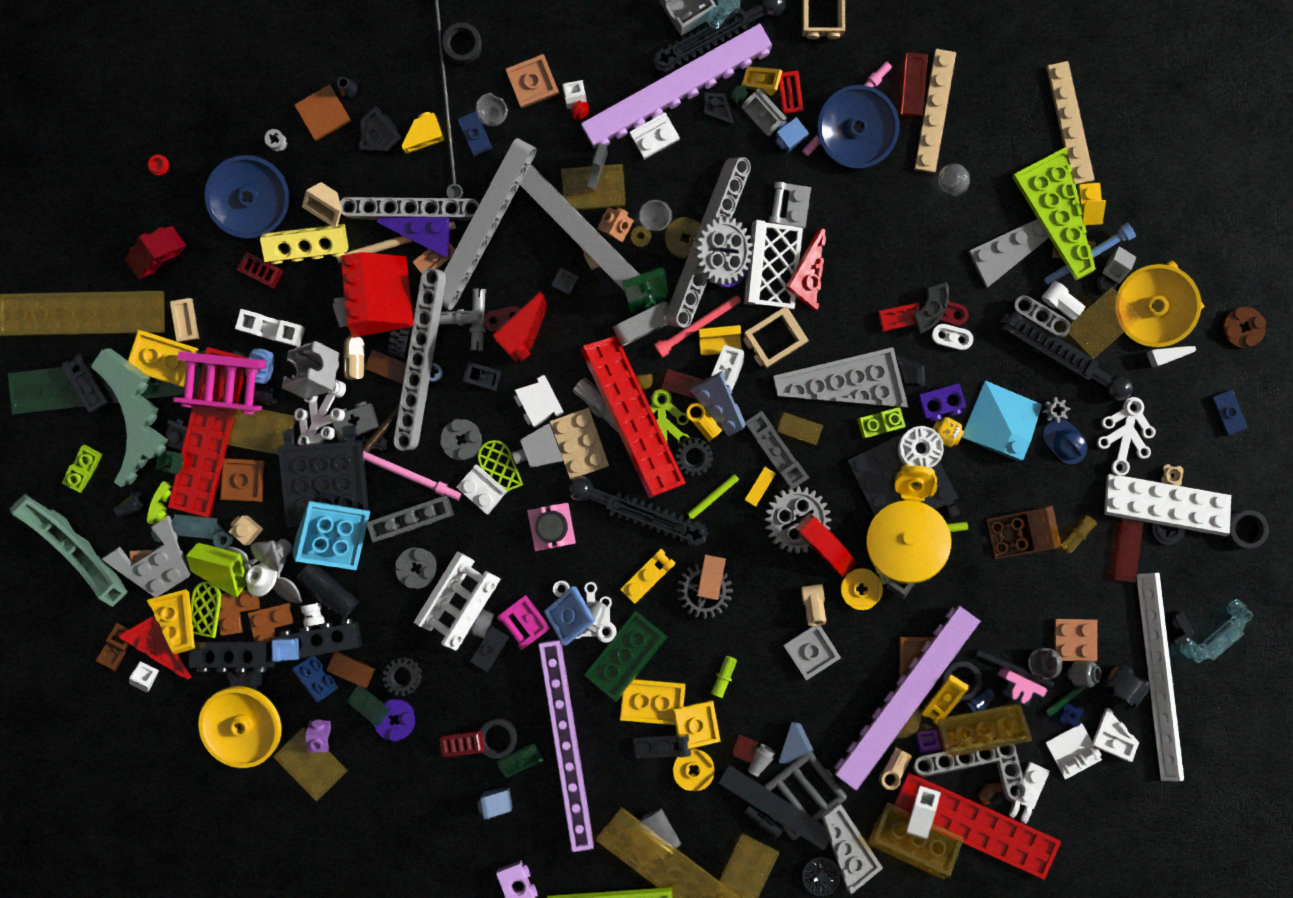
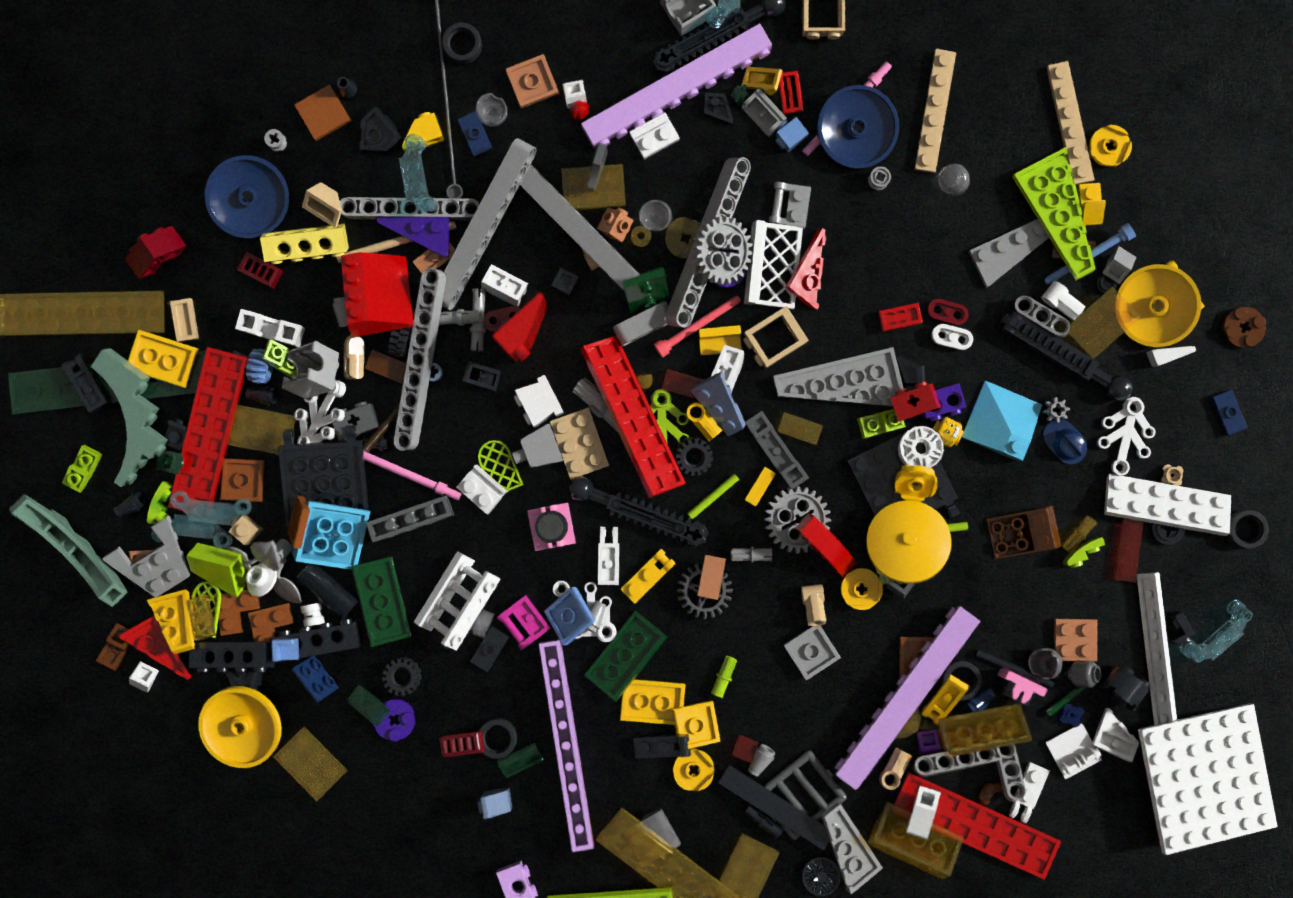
(158, 165): red plate -> none
(201, 617): none -> clear yellow plate
(210, 511): none -> clear light blue plate
(231, 364): dark pink fence -> none
(276, 356): none -> lime slope
(298, 522): none -> dark orange tile
(317, 736): medium lavender bracket -> none
(350, 669): reddish brown slope -> none
(381, 601): none -> dark green plate
(414, 175): none -> clear light blue plate
(419, 556): dark grey plate -> none
(455, 429): dark grey plate -> none
(504, 285): none -> white hinge
(608, 559): none -> white hinge
(751, 554): none -> light grey axle
(795, 744): sand blue slope -> none
(877, 181): none -> light grey wheel
(906, 410): none -> red brick
(914, 84): clear red plate -> none
(933, 309): pearl dark grey tile -> none
(1079, 554): none -> lime slope
(1120, 140): none -> yellow plate
(1207, 778): none -> white plate

